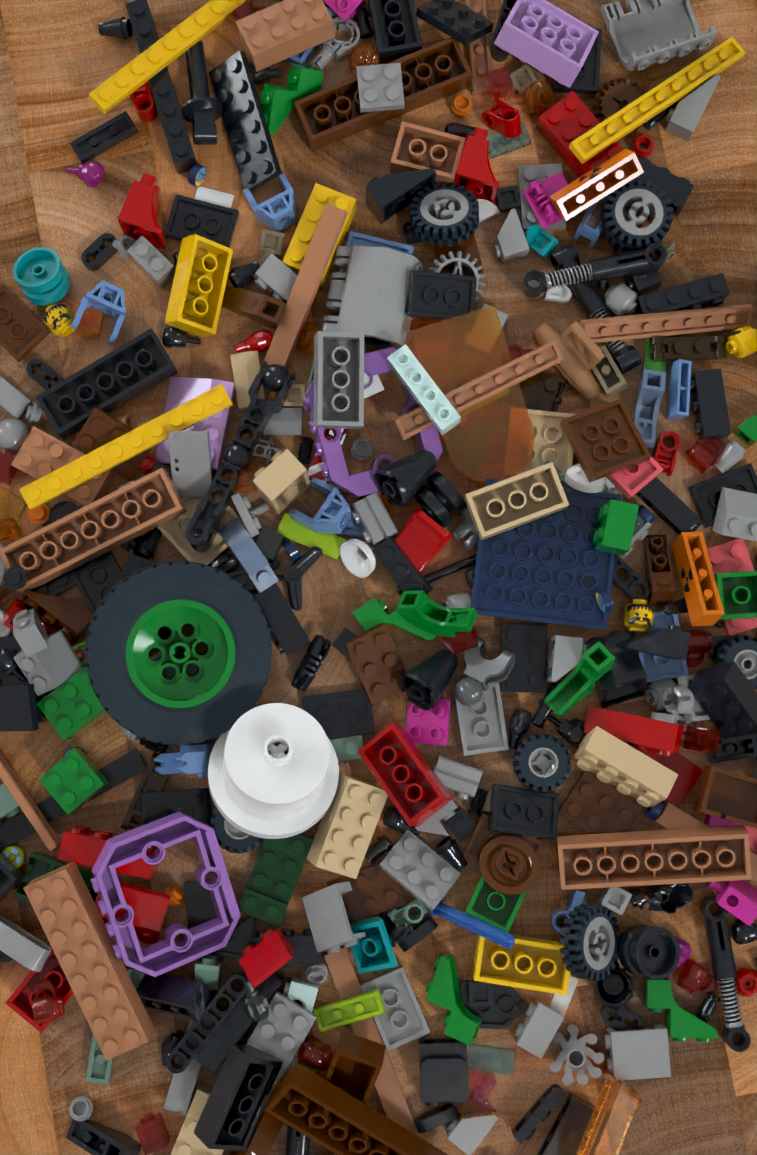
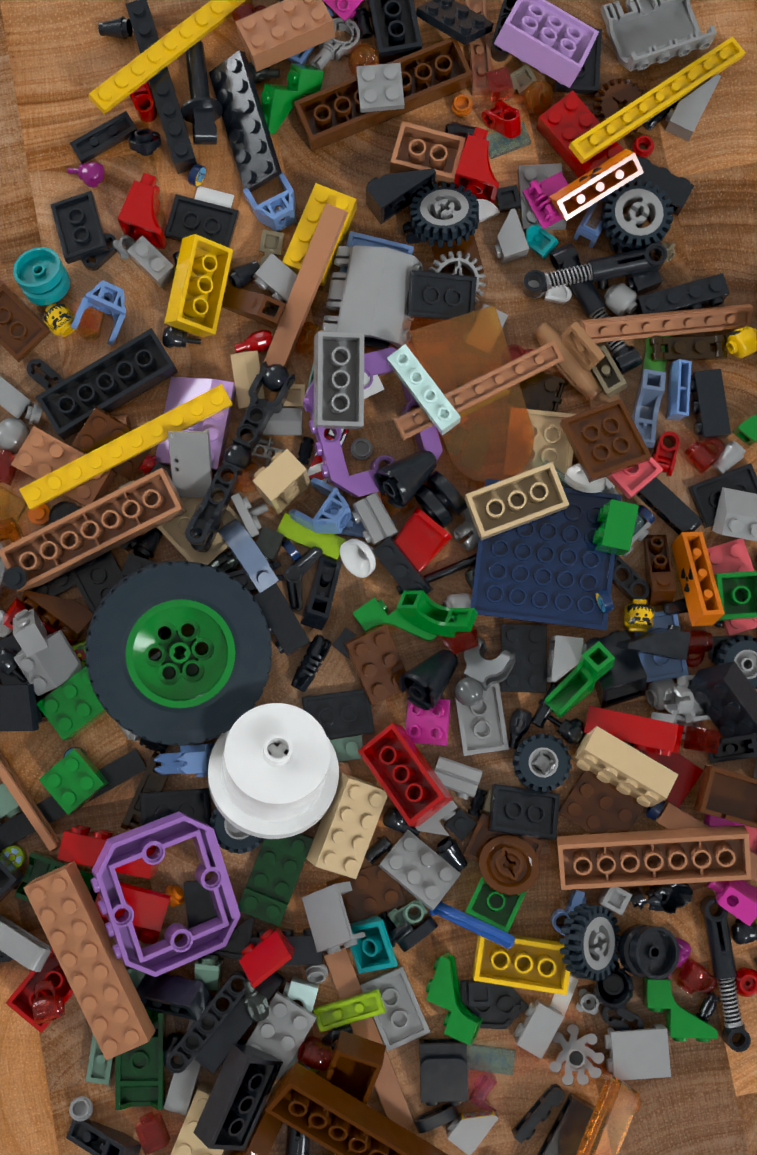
(79, 227): none -> black tile
(142, 1070): none -> dark green piece
(144, 141): none -> black plate
(321, 593): none -> black slope
(333, 1035): none -> black arm
(582, 1006): none -> light grey plate

